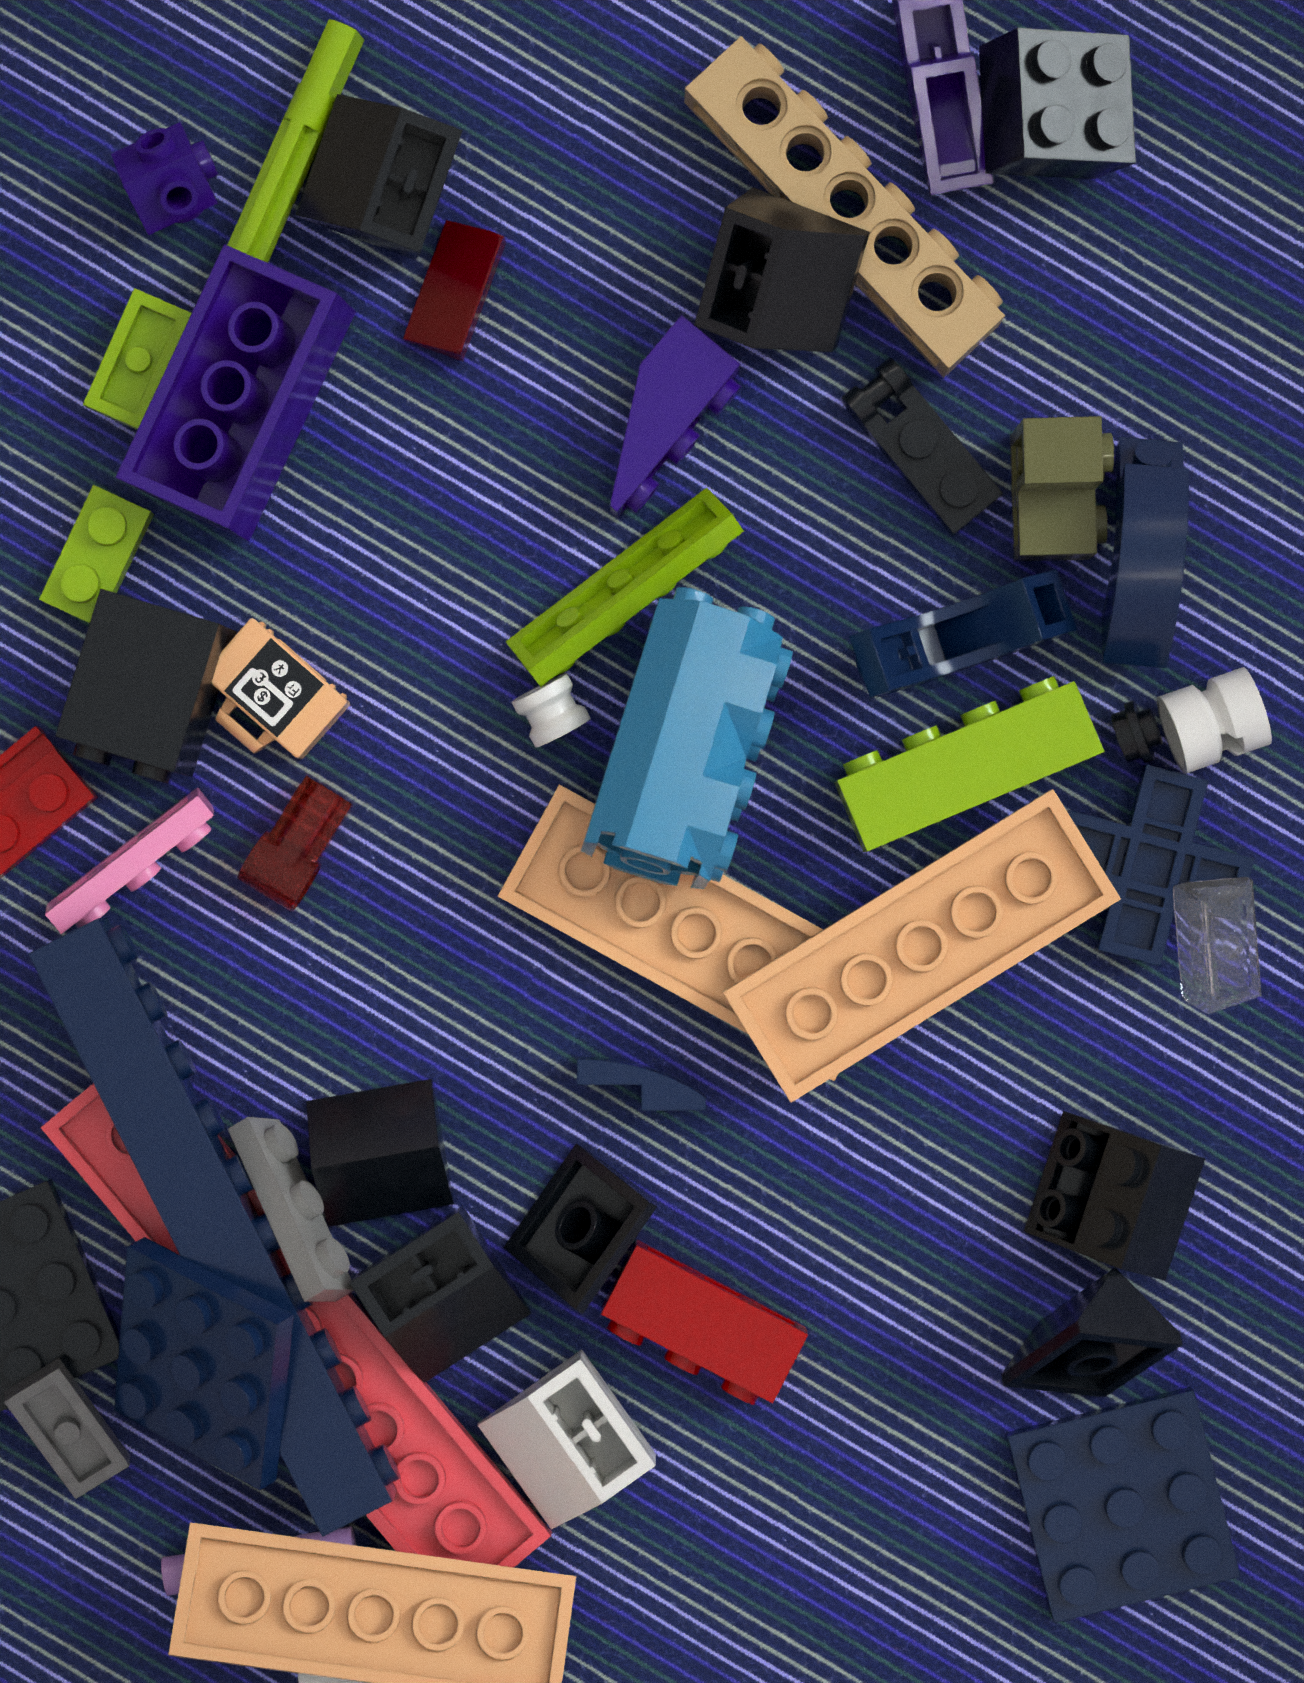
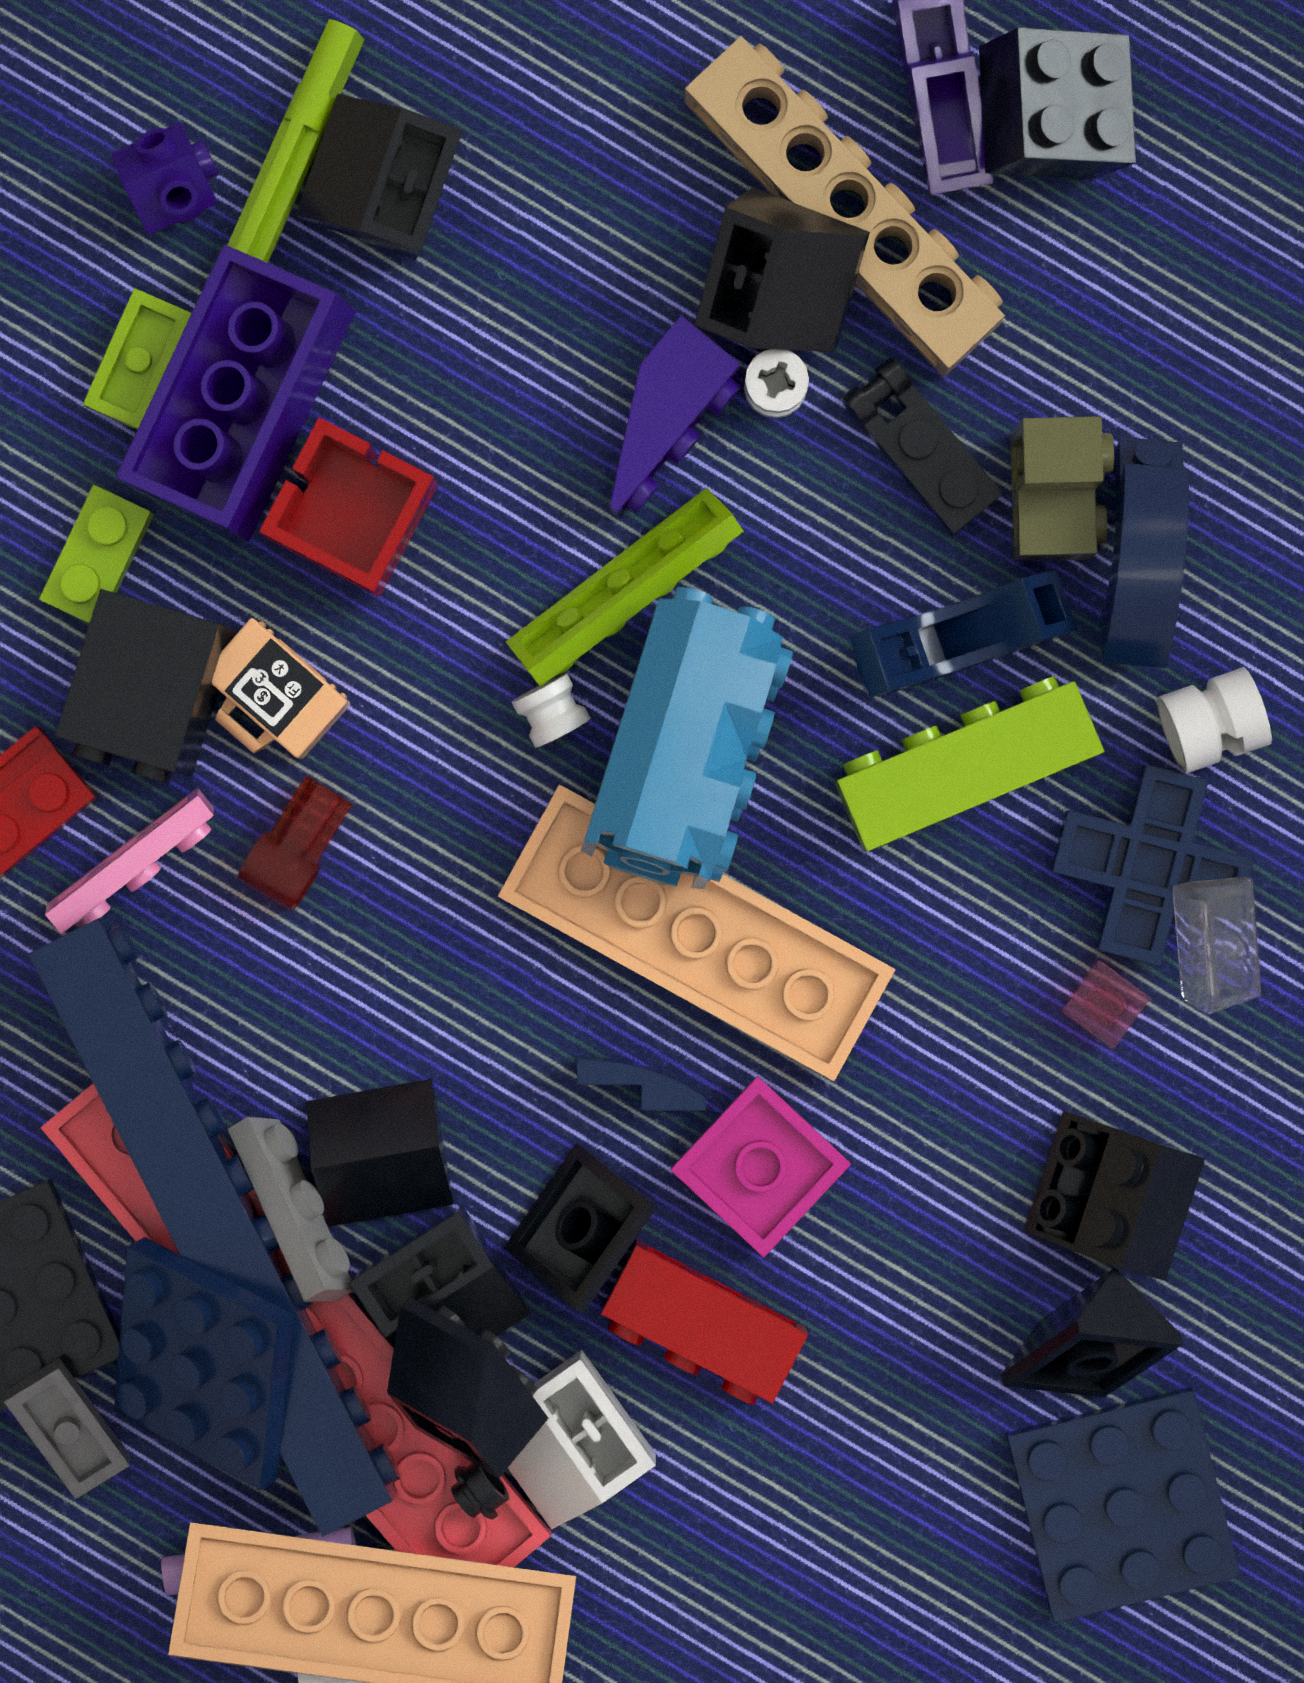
(352, 513): none -> red piece
(455, 289): dark red slope -> none
(462, 1387): none -> black slope
(478, 1491): none -> black plate
(760, 1166): none -> dark pink plate
(771, 394): none -> white wheel
(921, 945): light nougat plate -> none
(1104, 1004): none -> clear pink plate
(1136, 732): black plate -> none

